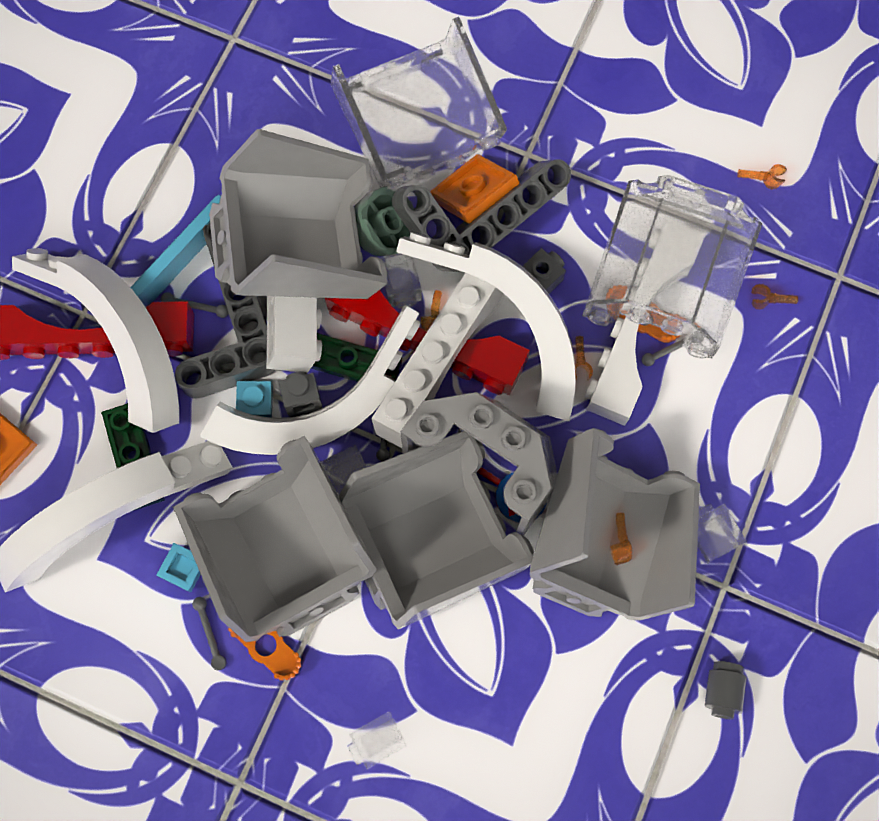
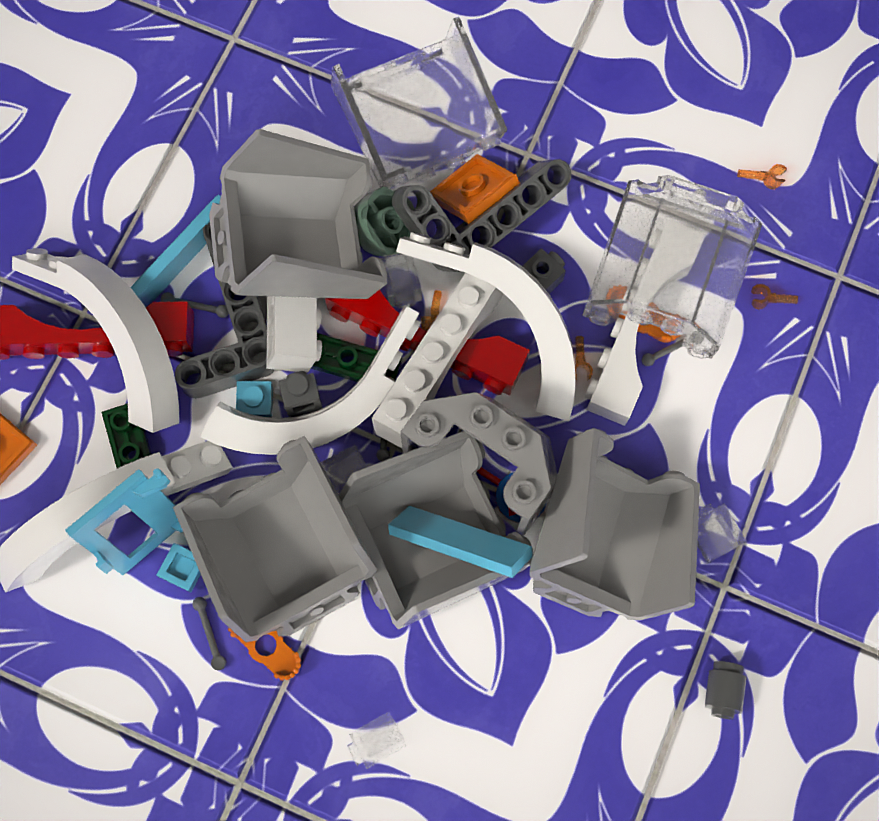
(147, 502): none -> medium azure piece
(461, 541): none -> medium azure tile
(621, 551): clear orange hand -> none

